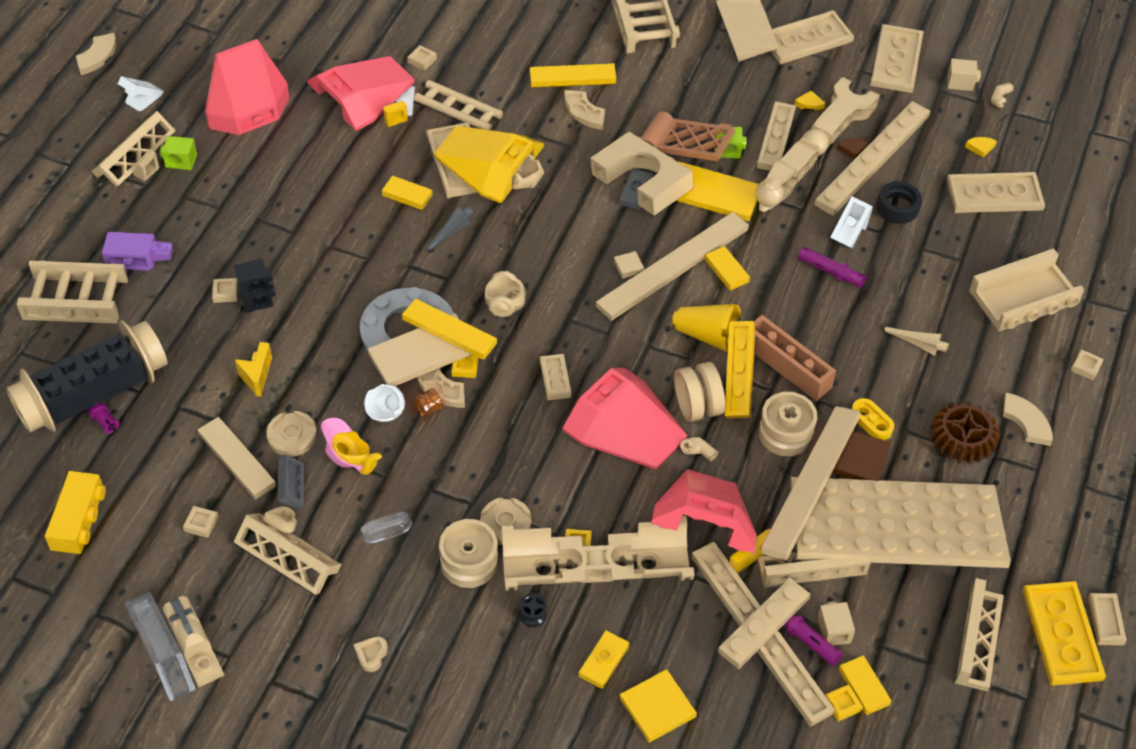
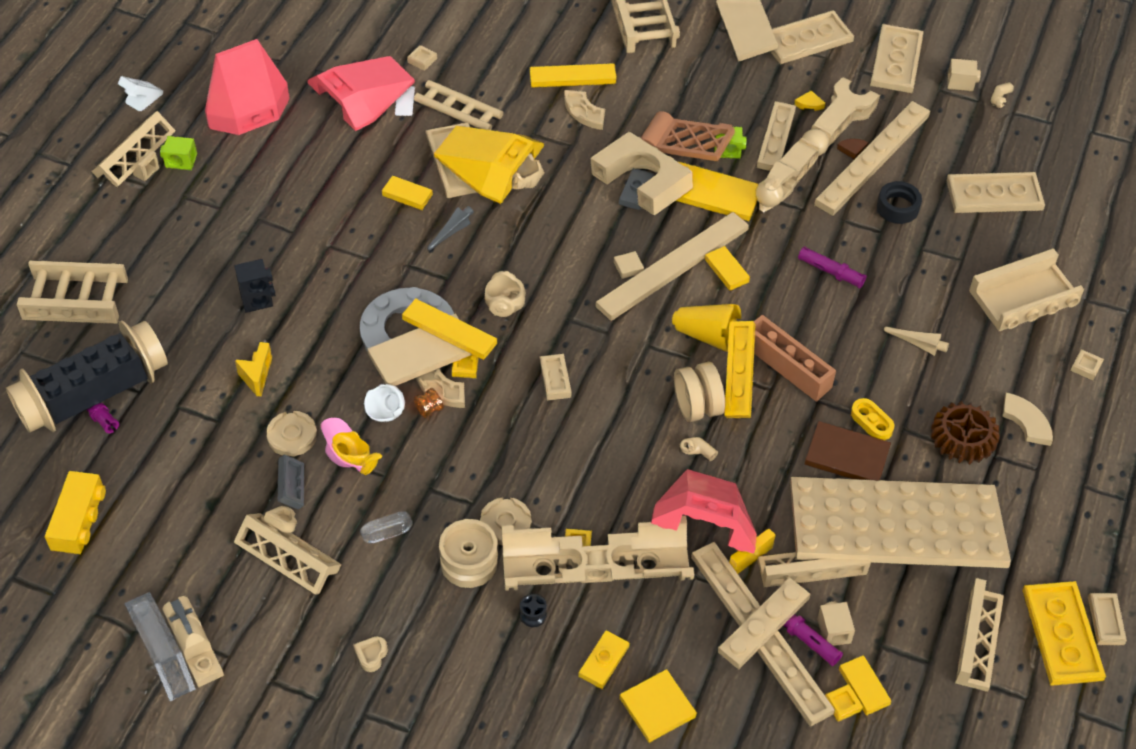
(97, 54): tan tile -> none
(135, 250): medium lavender hinge -> none
(200, 521): tan tile -> none
(225, 290): tan tile -> none
(237, 458): tan tile -> none
(395, 113): yellow tile -> none
(625, 420): coral wedge -> none
(787, 423): tan wheel -> none
(810, 483): tan tile -> none
(852, 222): white slope -> none
(981, 145): yellow tile -> none

